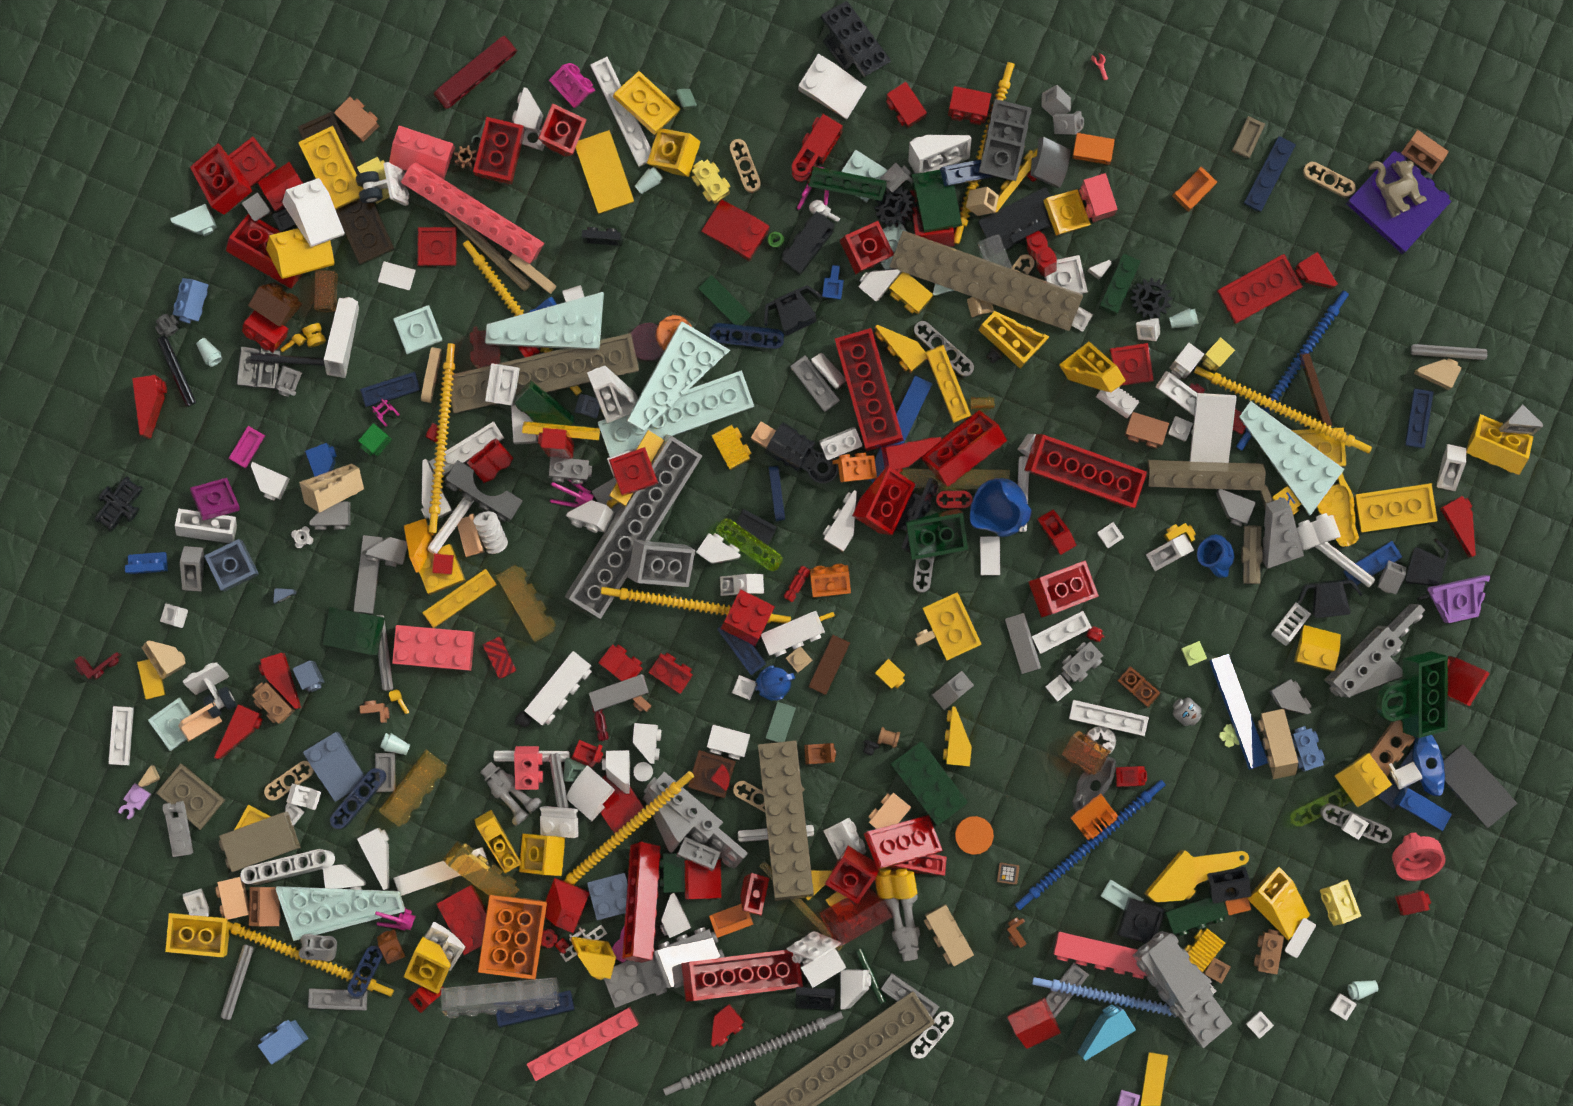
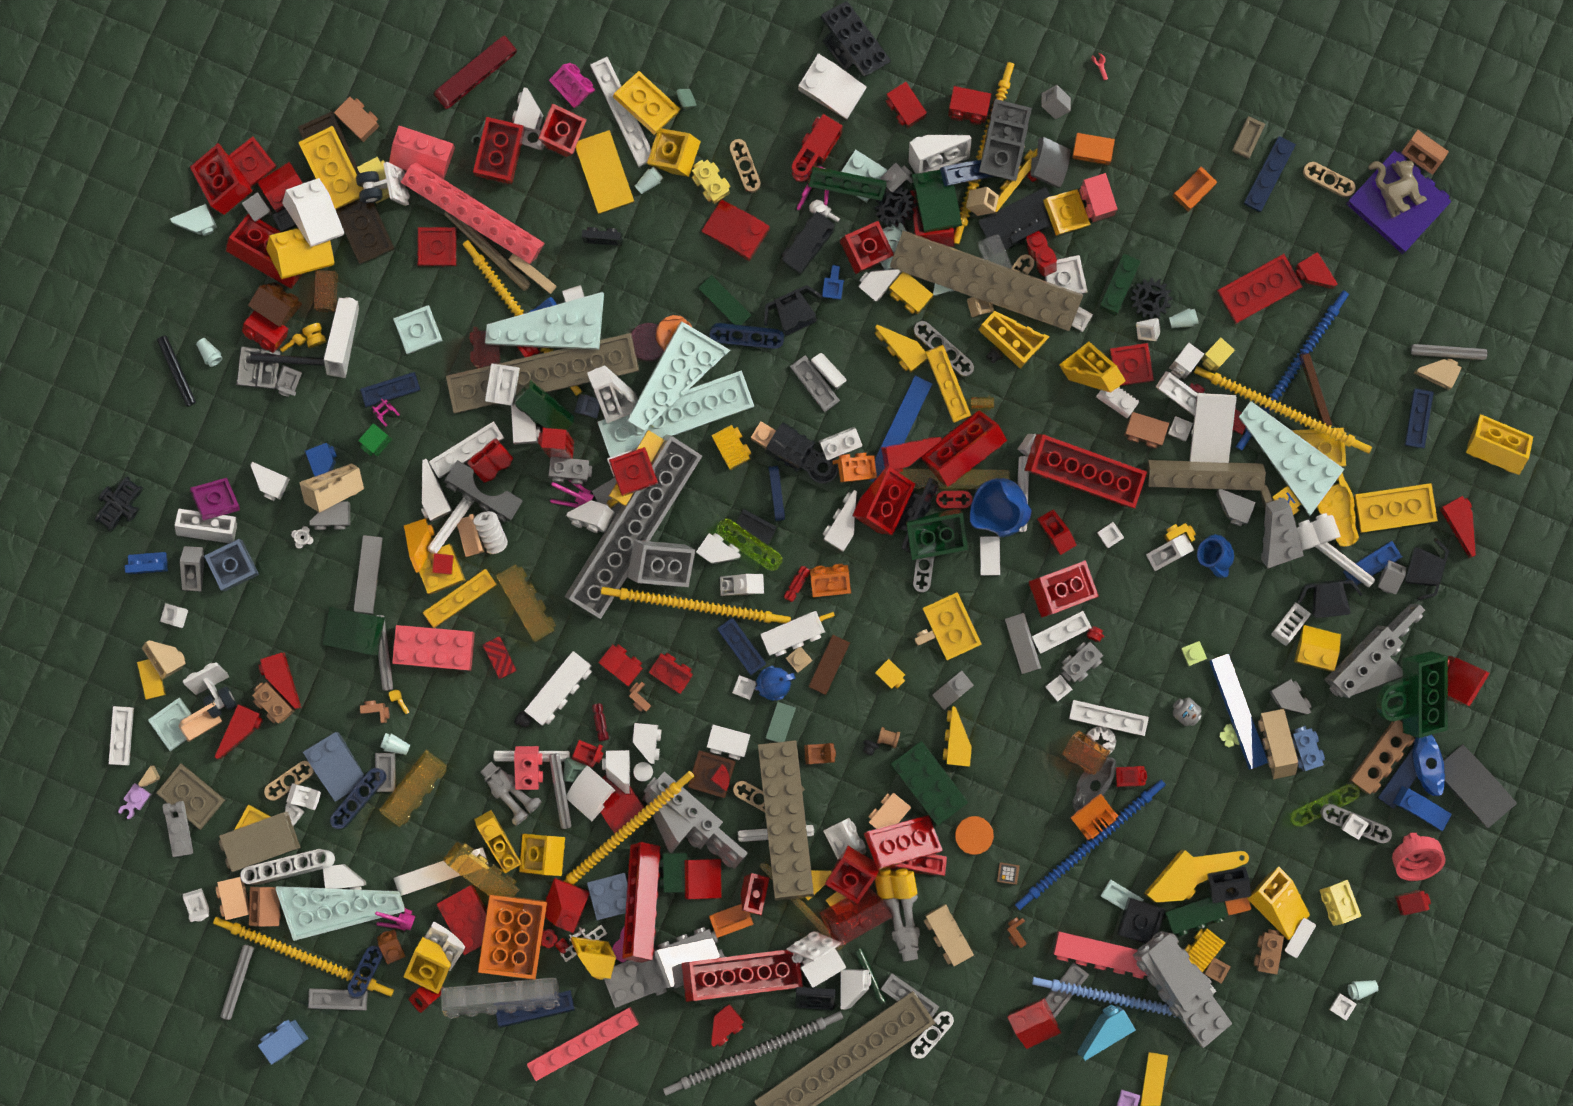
(84, 667): dark red bracket -> none
(149, 400): red slope -> none
(167, 325): dark grey gear -> none
(190, 300): medium blue brick -> none
(197, 935): yellow slope -> none
(247, 447): dark pink tile -> none
(283, 594): sand blue slope -> none
(309, 676): sand blue brick -> none
(319, 947): light grey piece -> none
(377, 852): white slope -> none
(387, 550): light grey slope -> none
(396, 275): white sticker -> none
(431, 374): tan beam -> none
(432, 433): red hose -> none
(434, 509): yellow hose -> none
(463, 152): medium nougat gear -> none
(559, 822): white plate -> none
(574, 431): yellow tile -> none
(618, 692): light grey tile -> none
(674, 918): white slope -> none
(698, 853): light grey hinge -> none
(747, 617): red brick -> none
(774, 235): bright green hinge -> none
(869, 389): red brick -> none
(1068, 123): light grey bracket -> none
(1099, 270): white slope -> none
(1139, 687): dark orange slope -> none
(1251, 554): dark tan piece -> none
(1259, 1024): white plate -> none
(1363, 780): yellow slope -> none
(1405, 775): white bracket -> none
(1451, 467): white slope -> none
(1459, 599): medium lavender wing -> none
(1521, 422): light grey slope -> none

